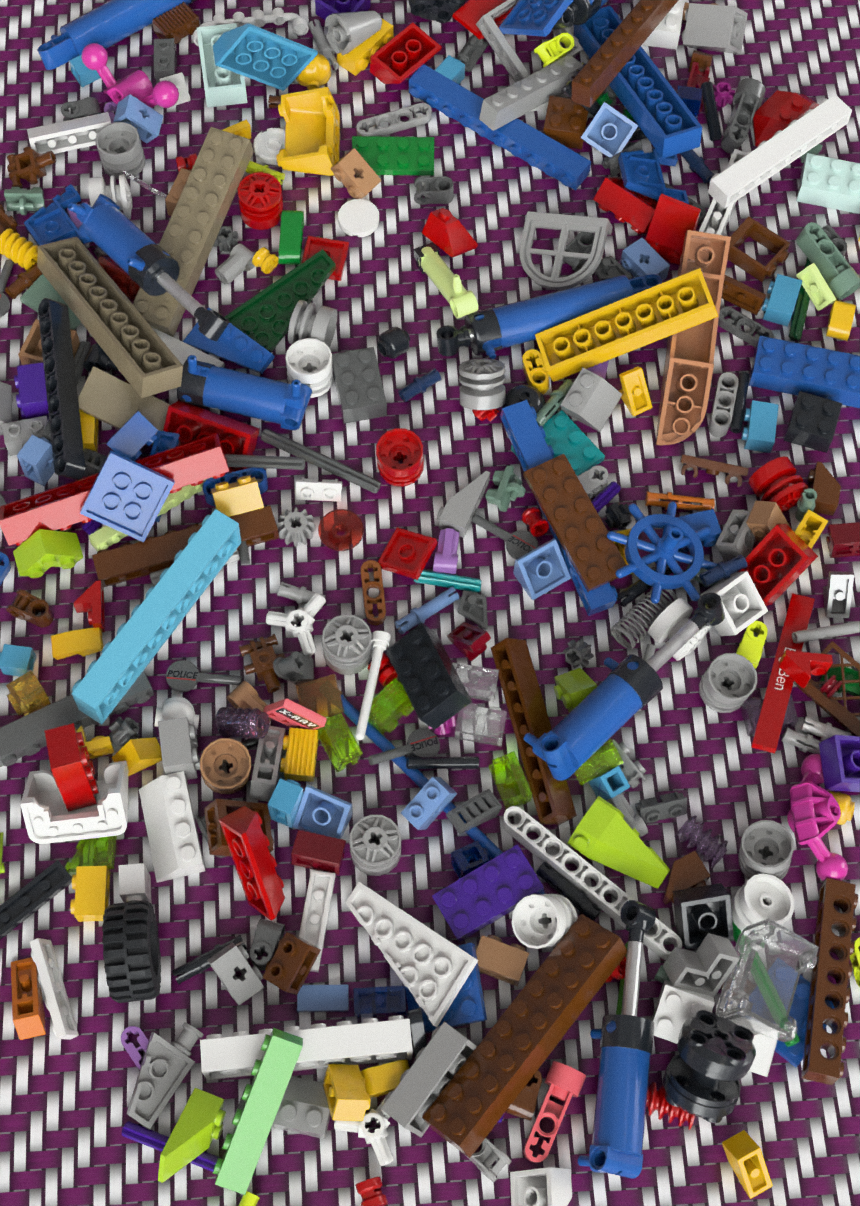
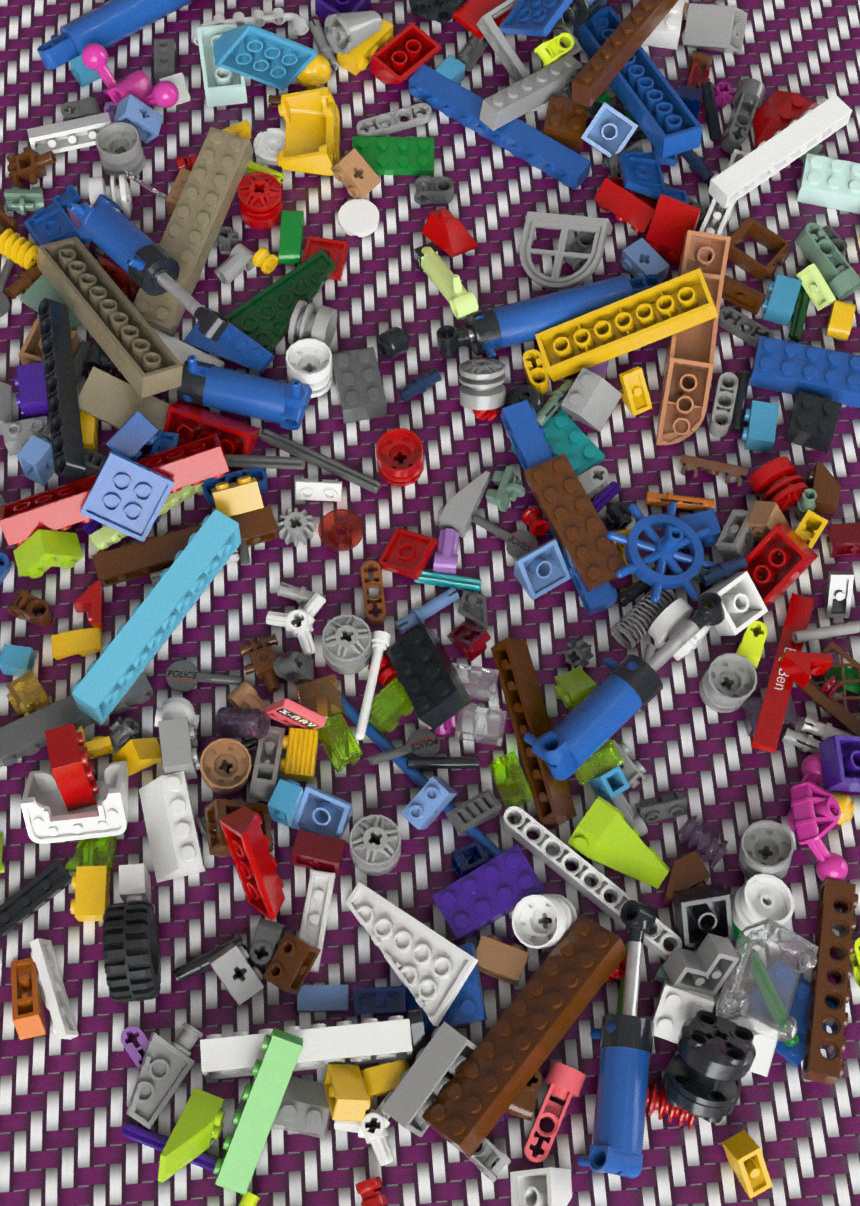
(176, 23): reddish brown brick -> none
(566, 889): black pin -> none
(610, 268): dark grey piece -> none

